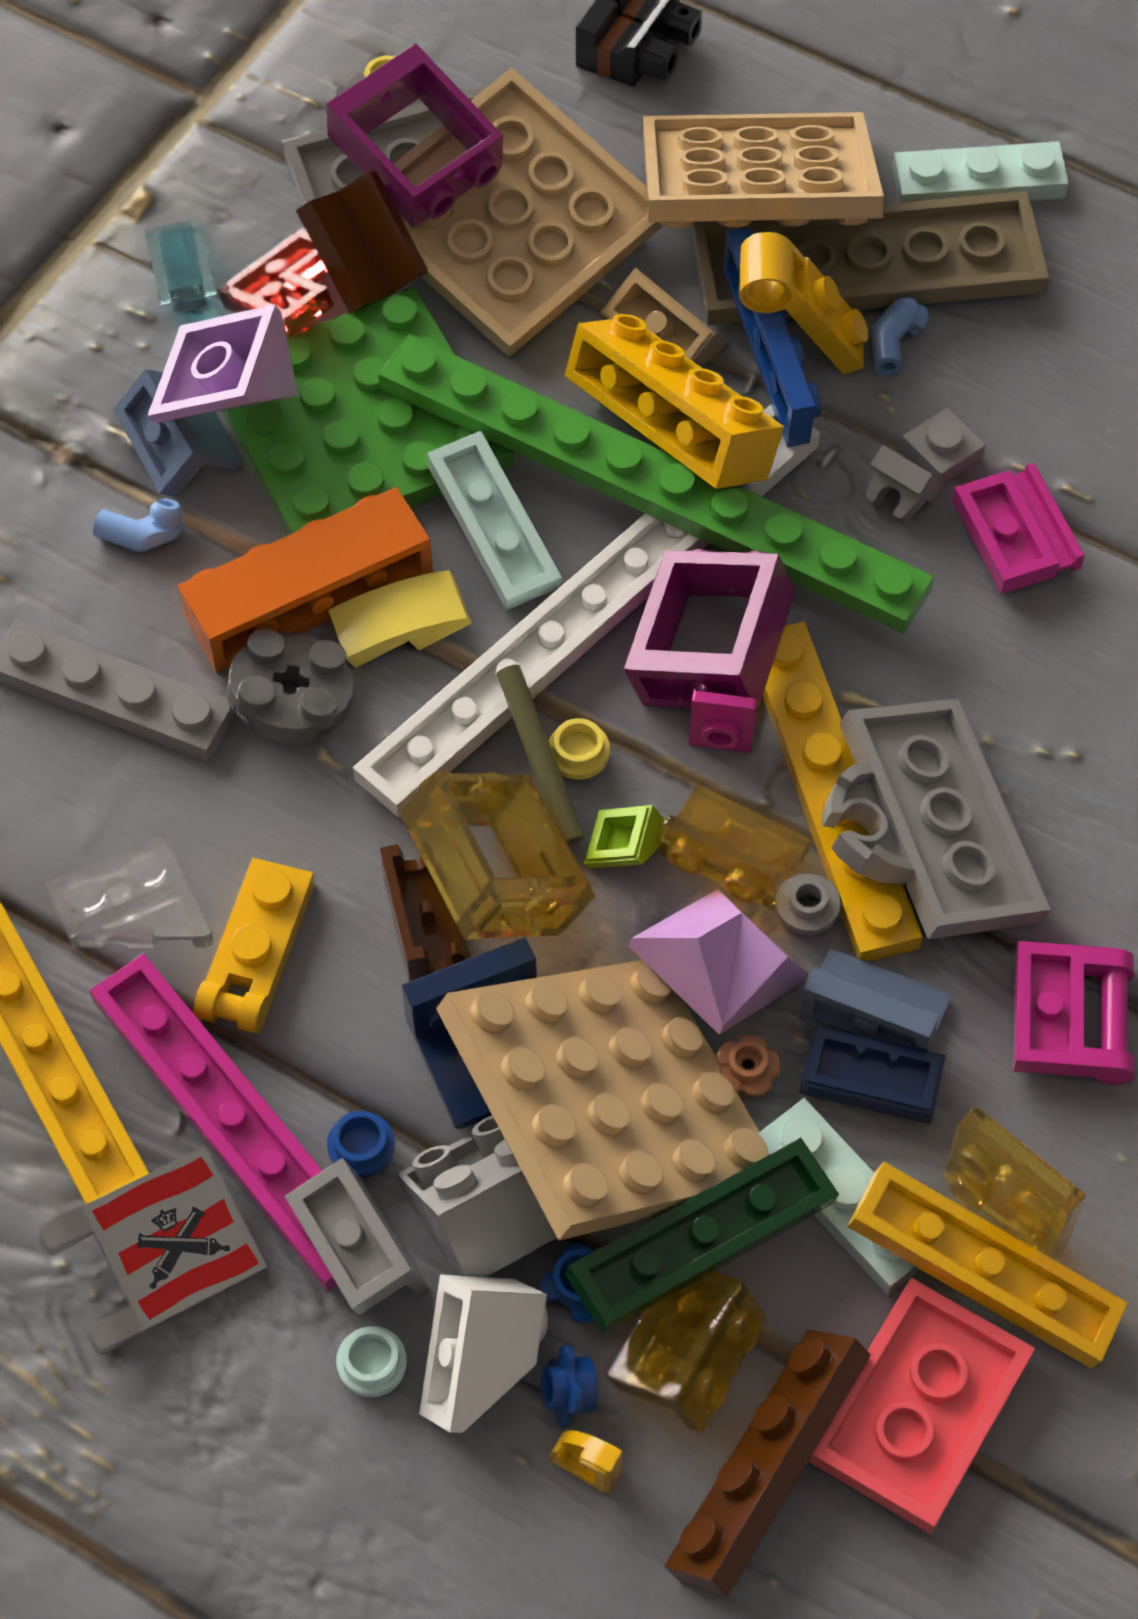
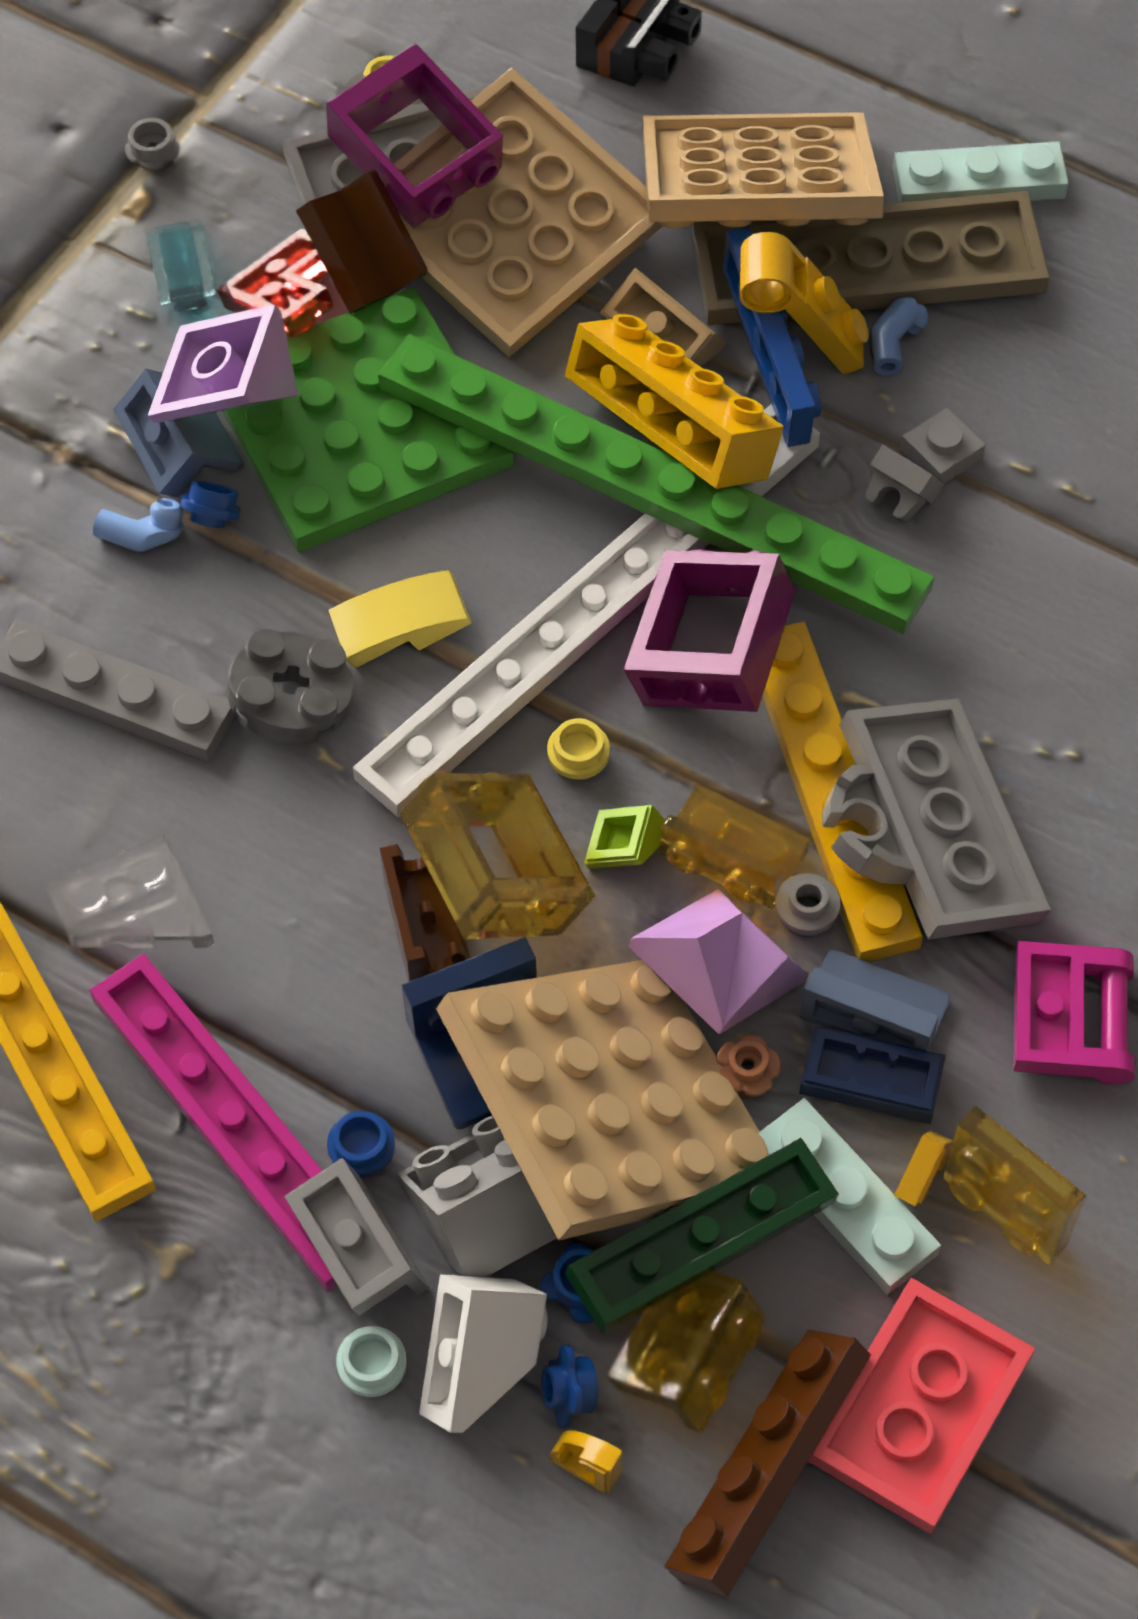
(152, 144): none -> light grey plate
(167, 1242): flag -> none
(211, 504): none -> blue plate
(255, 945): yellow plate -> none
(305, 575): orange brick -> none
(493, 520): light aqua plate -> none
(539, 752): olive bar -> none
(722, 721): dark pink bracket -> none
(926, 1161): none -> yellow tile
(988, 1265): yellow plate -> none
(1017, 528): dark pink plate -> none

